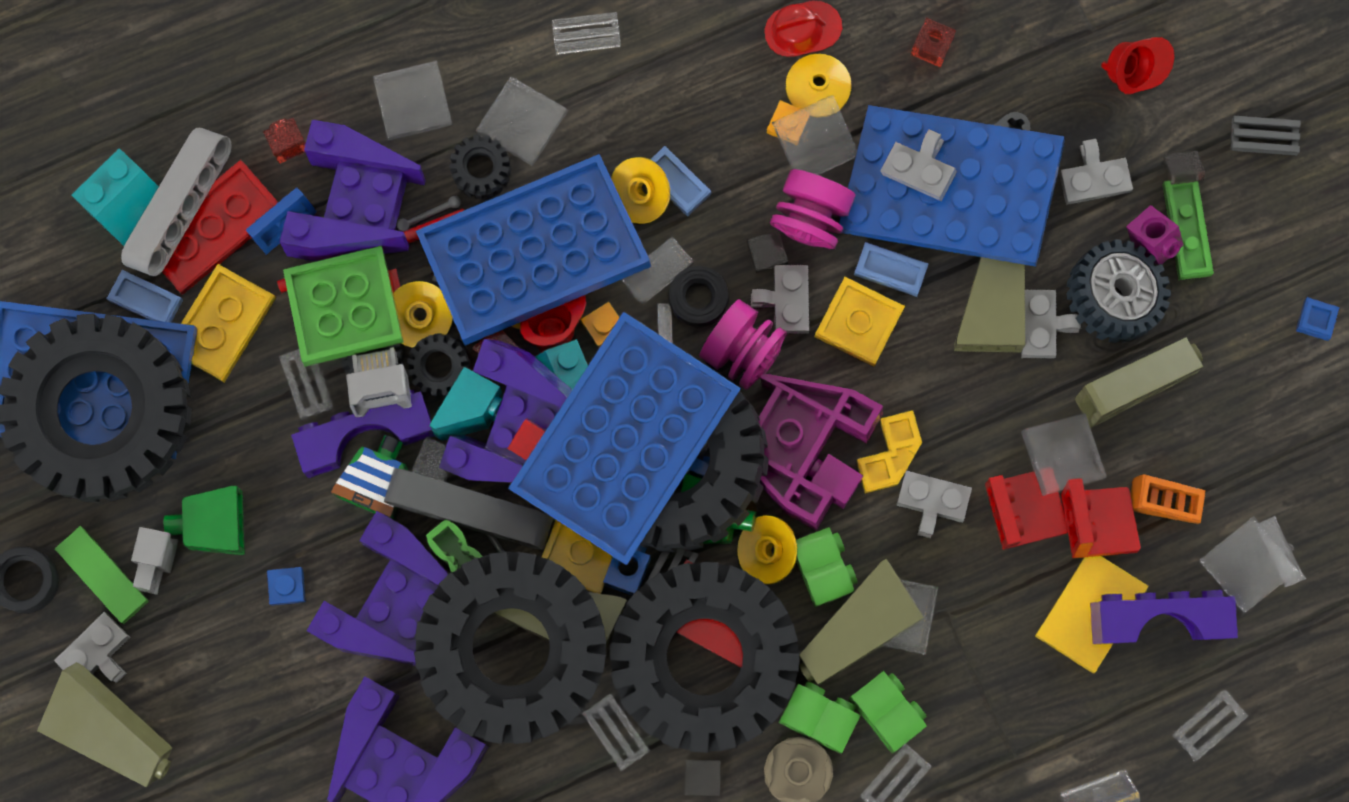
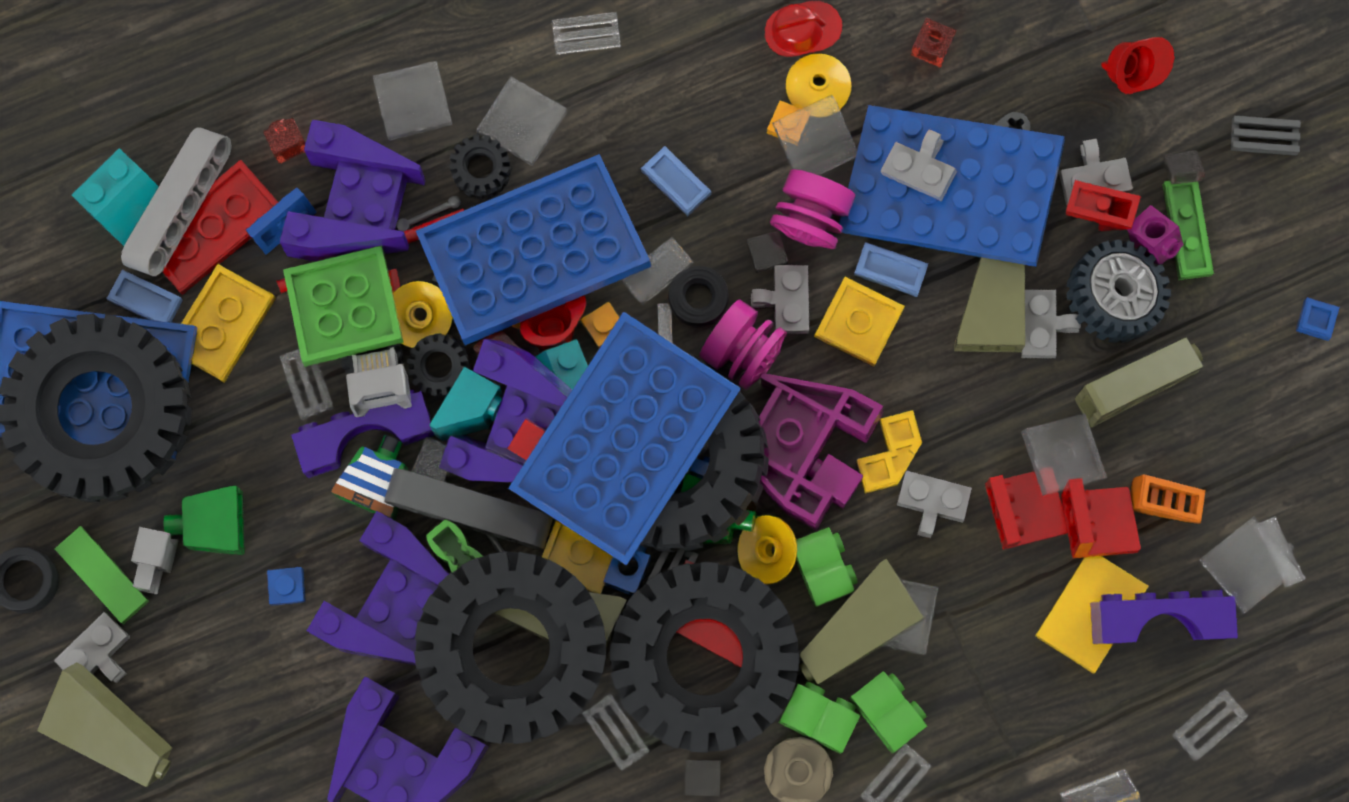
(628, 182): yellow dish -> none
(1103, 205): none -> red slope

